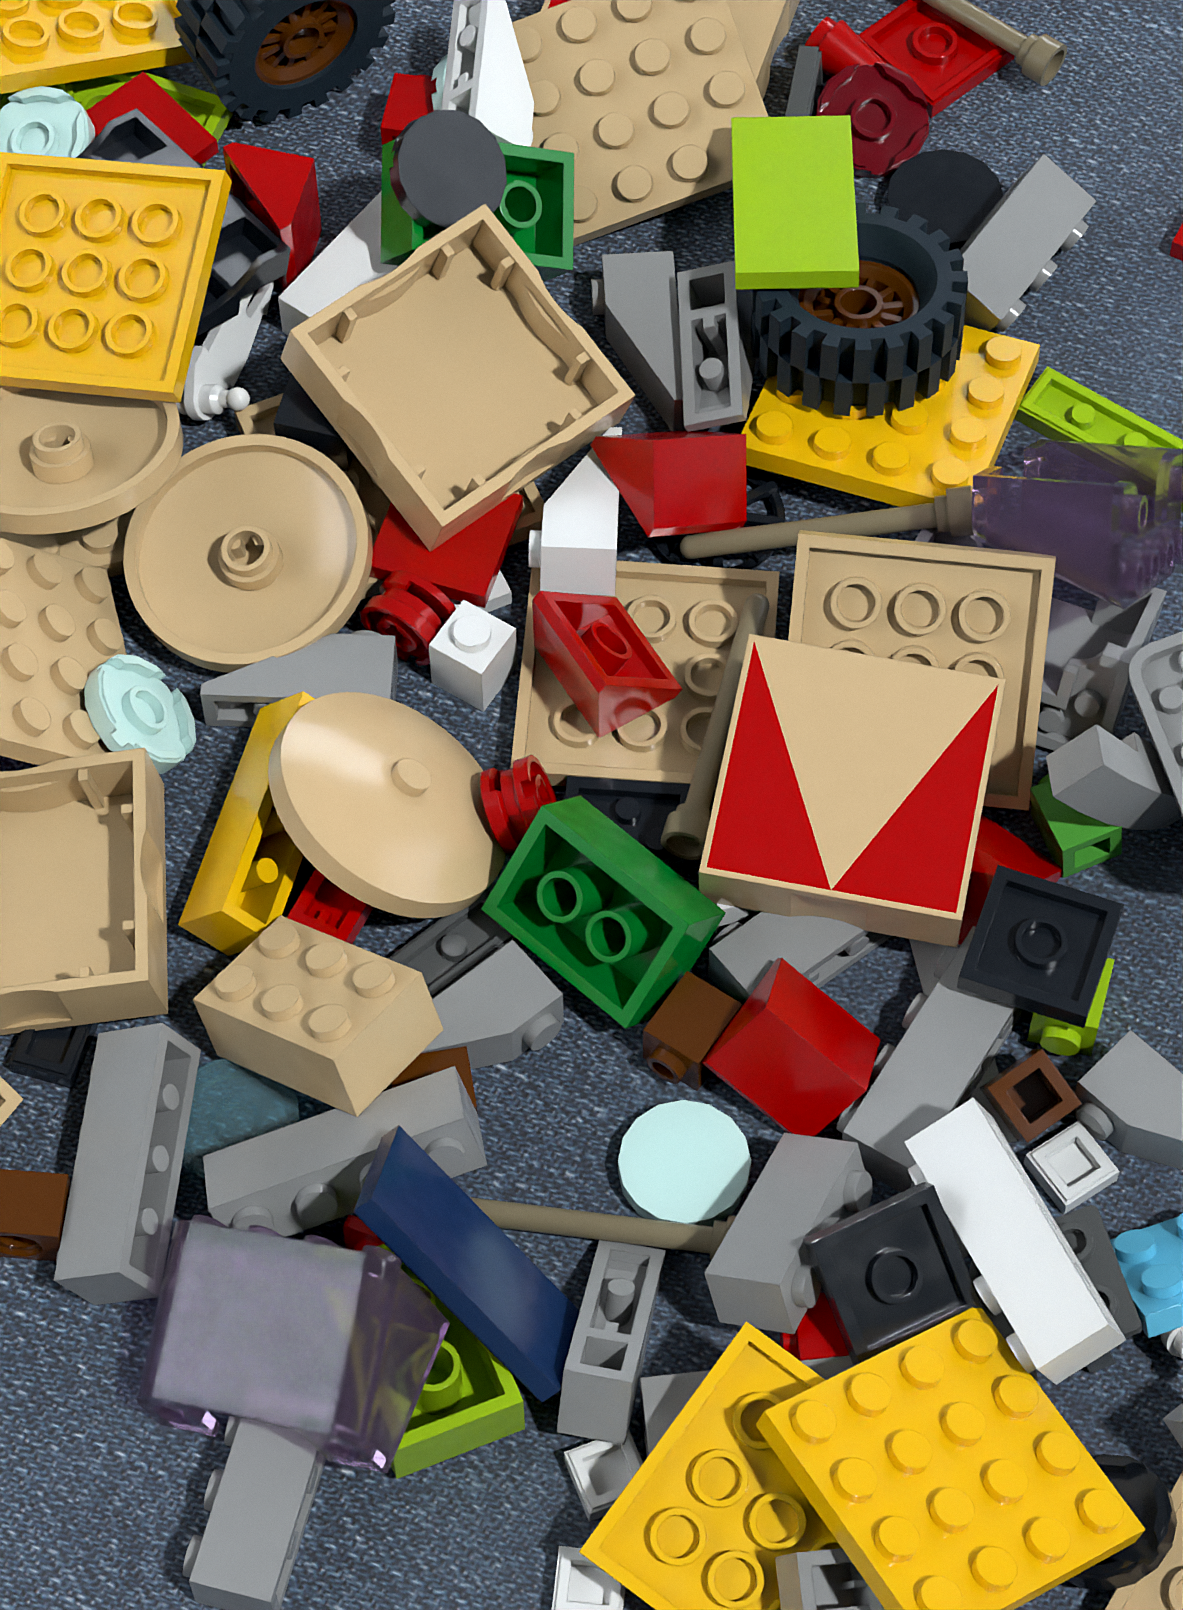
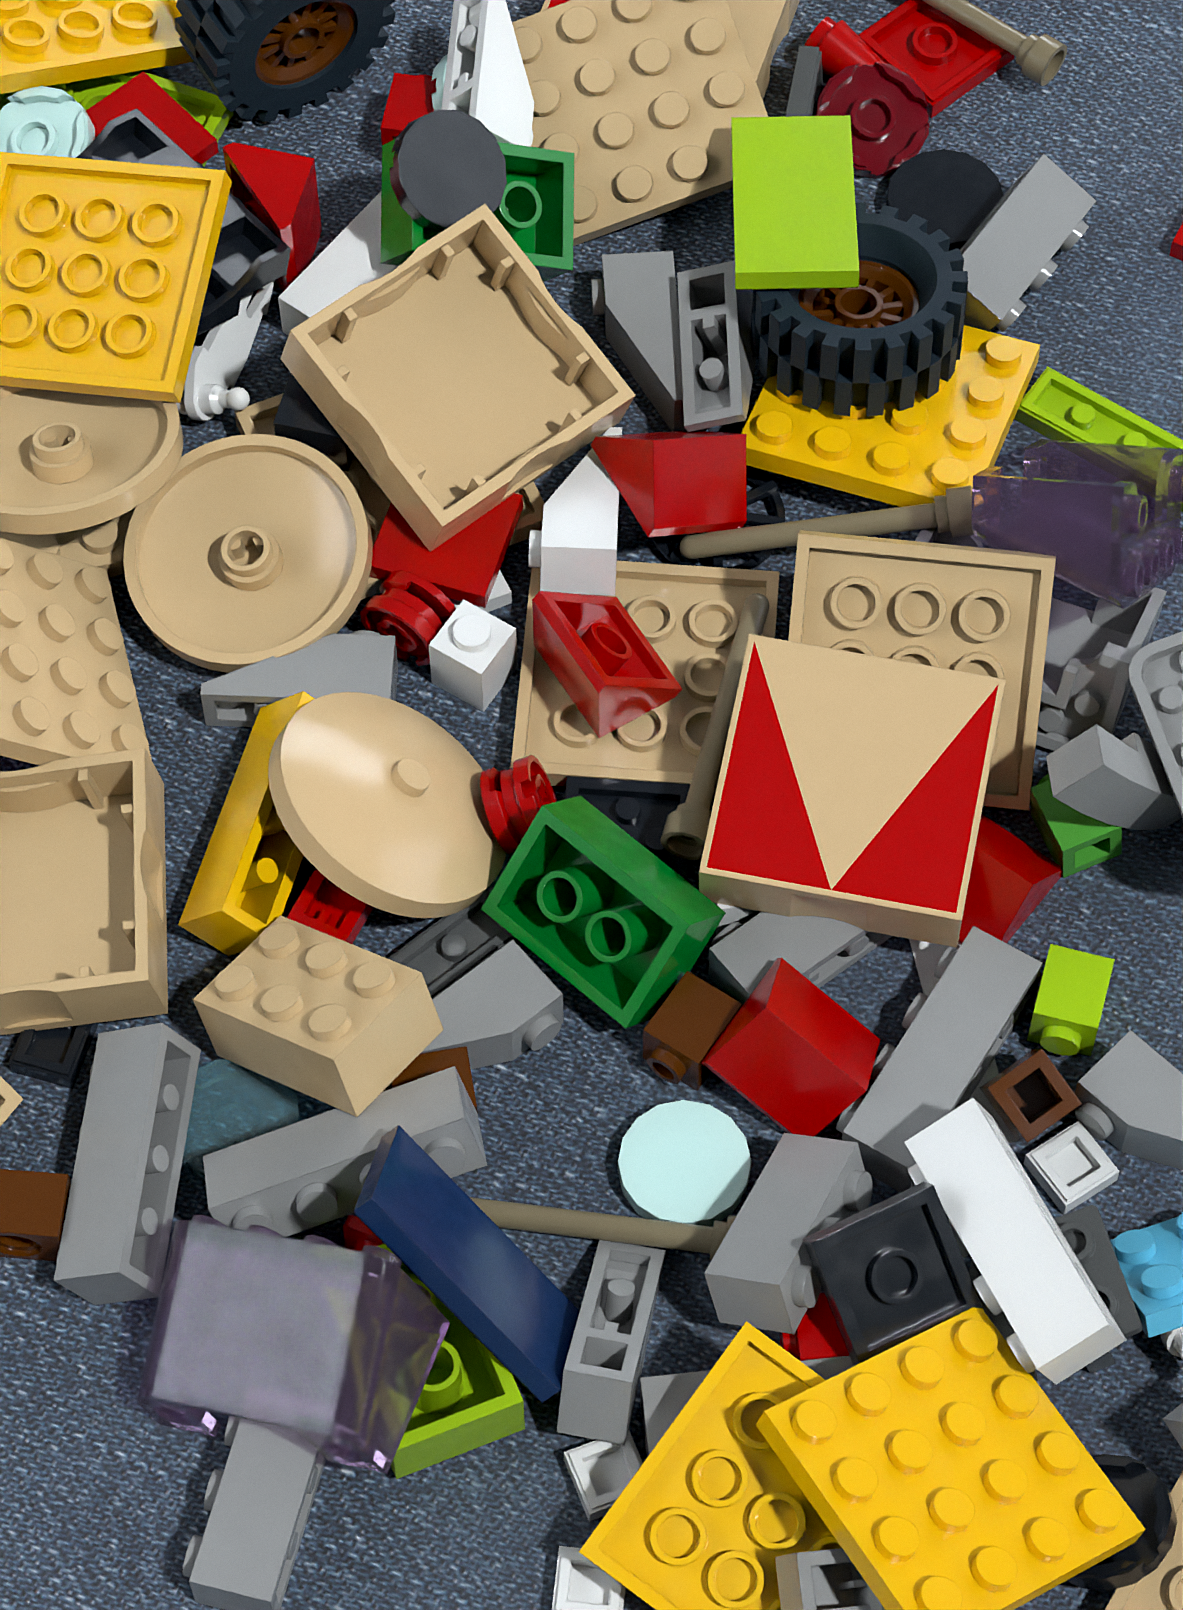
(138, 710): light aqua tile -> none
(1040, 946): black plate -> none

